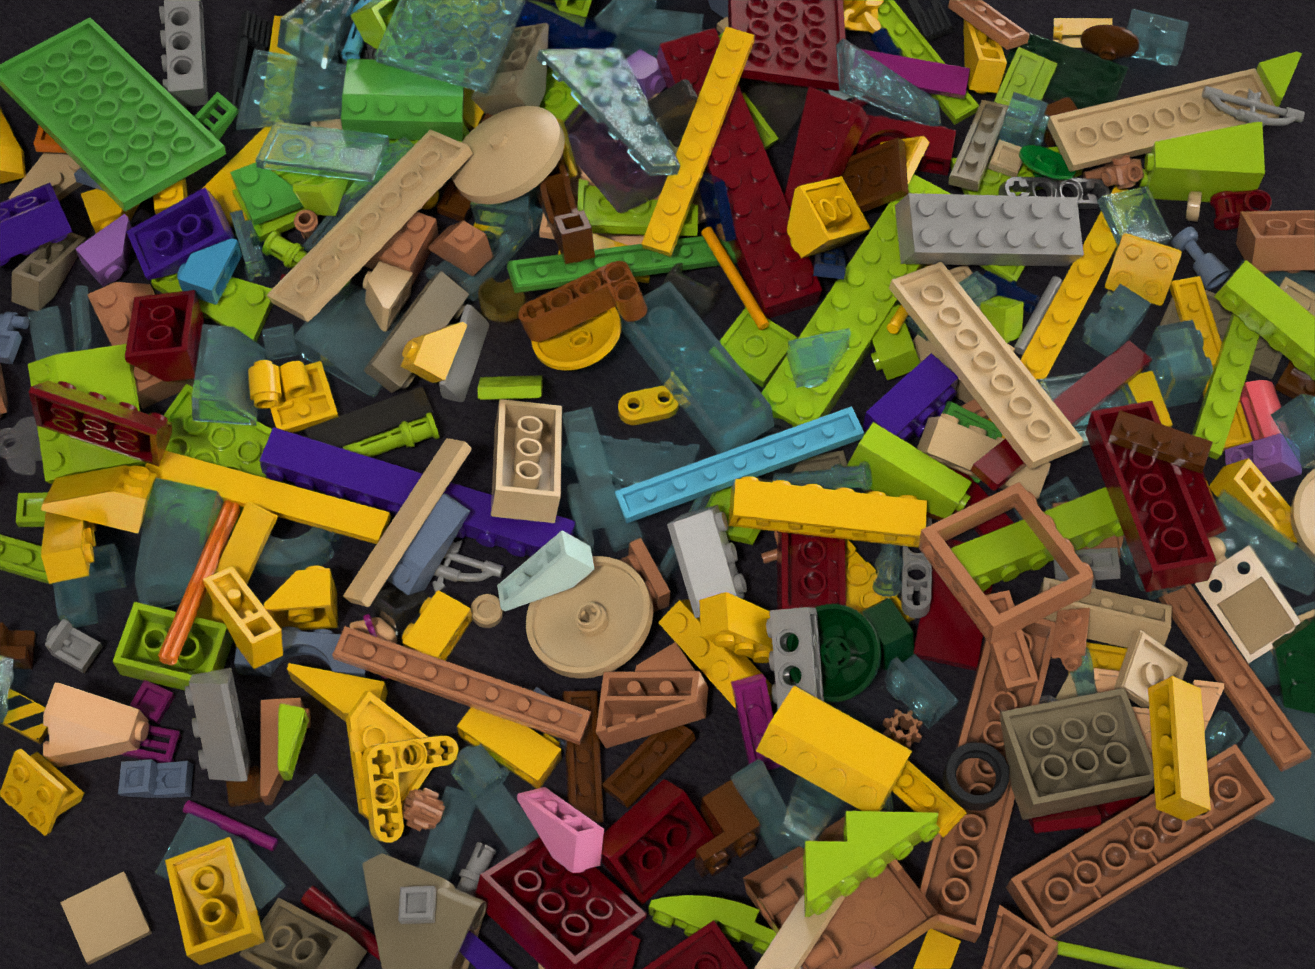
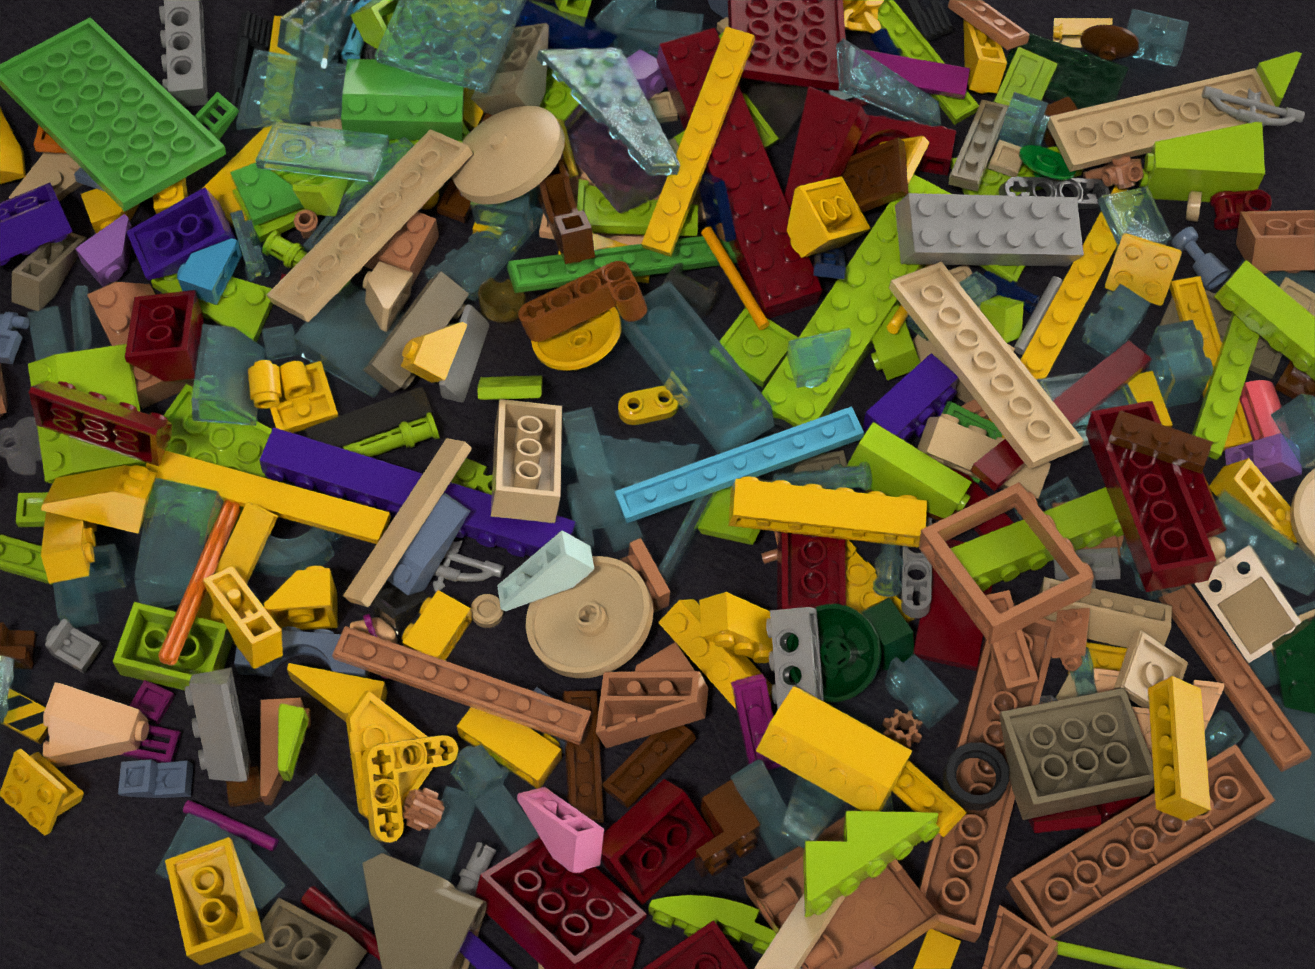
(106, 918): tan tile -> none
(417, 905): light grey tile -> none
(463, 247): nougat slope -> none
(473, 476): none -> lime plate
(673, 109): clear smoke slope -> none
(706, 555): light grey slope -> none

